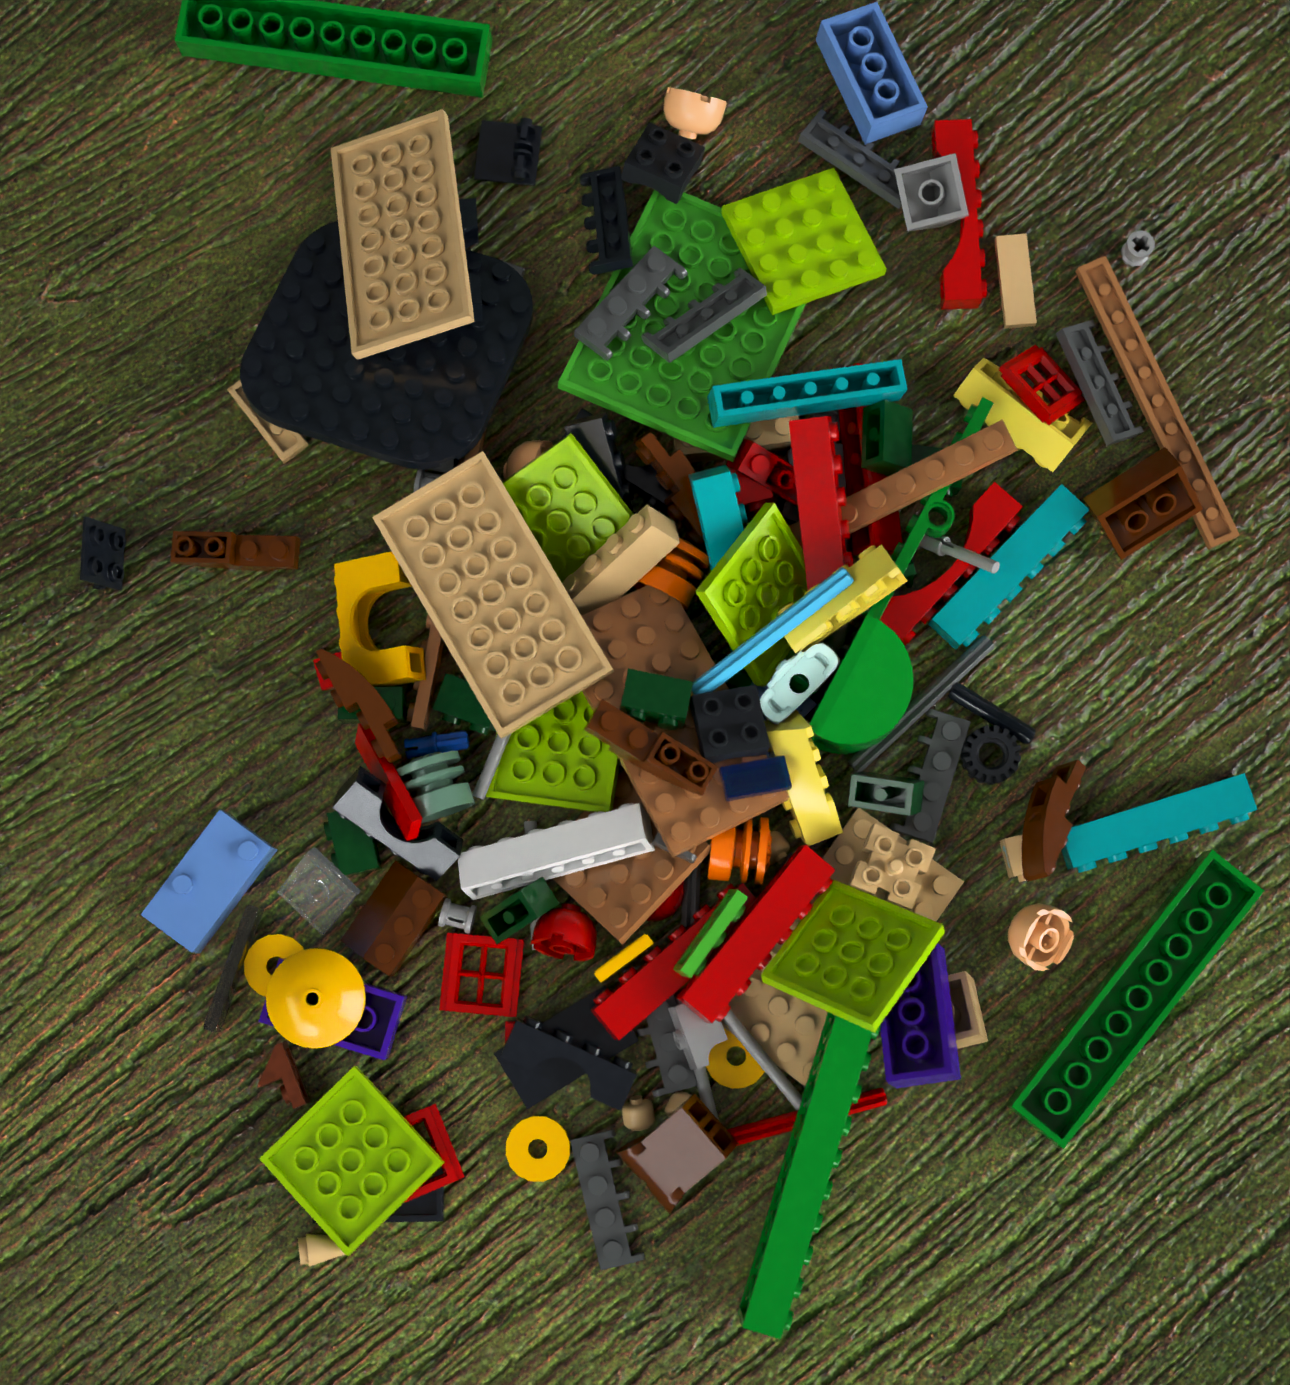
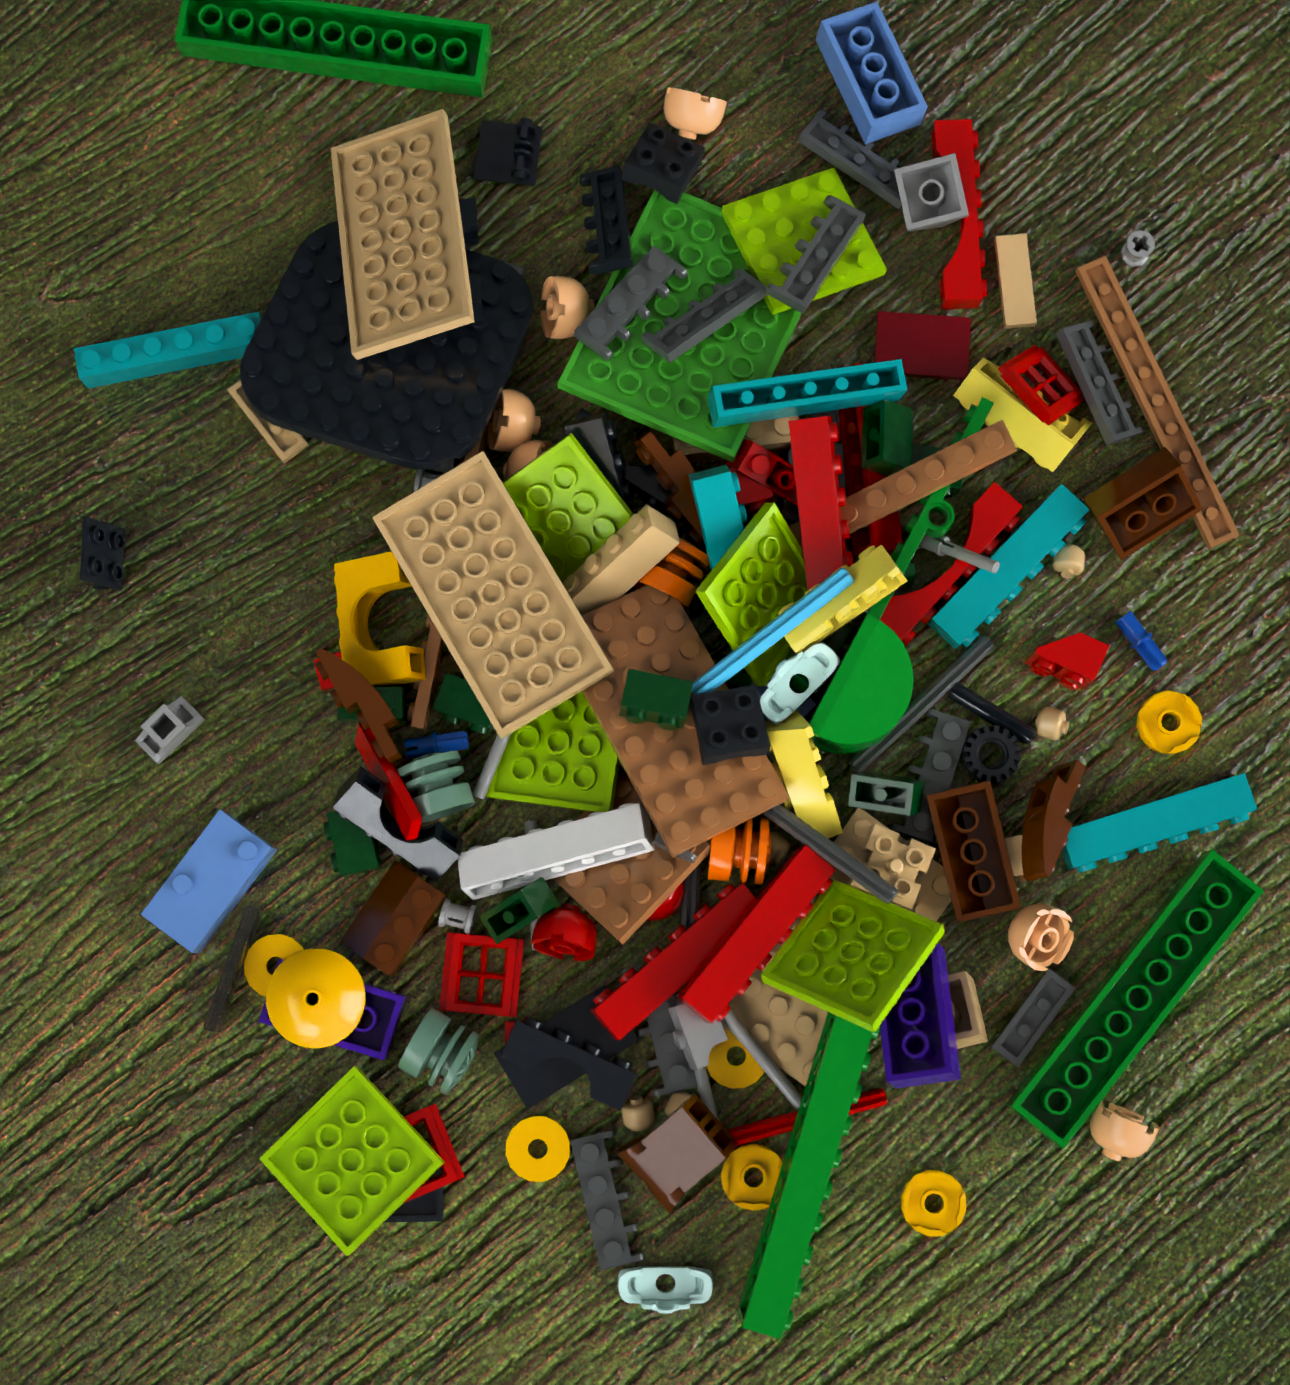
(165, 350): none -> teal brick
(168, 728): none -> light grey brick
(235, 551): reddish brown slope -> none
(282, 1066): copper slope -> none
(317, 1249): tan cone -> none
(318, 891): clear tile -> none
(439, 1051): none -> sand green wheel
(512, 421): none -> light nougat cylinder
(565, 306): none -> light nougat cylinder
(623, 958): yellow tile -> none
(650, 751): reddish brown slope -> none
(691, 1287): none -> light aqua piece
(711, 934): bright green plate -> none
(733, 1173): none -> yellow tile
(755, 778): clear blue tile -> none
(818, 255): none -> dark grey hinge
(832, 853): none -> dark grey axle
(926, 344): none -> dark red tile
(952, 1207): none -> yellow tile
(973, 851): none -> reddish brown slope
(1032, 1017): none -> dark grey plate
(1051, 723): none -> tan piece
(1069, 561): none -> tan piece
(1070, 659): none -> red slope
(1121, 1131): none -> light nougat cylinder
(1141, 641): none -> blue axle
(1155, 735): none -> yellow tile

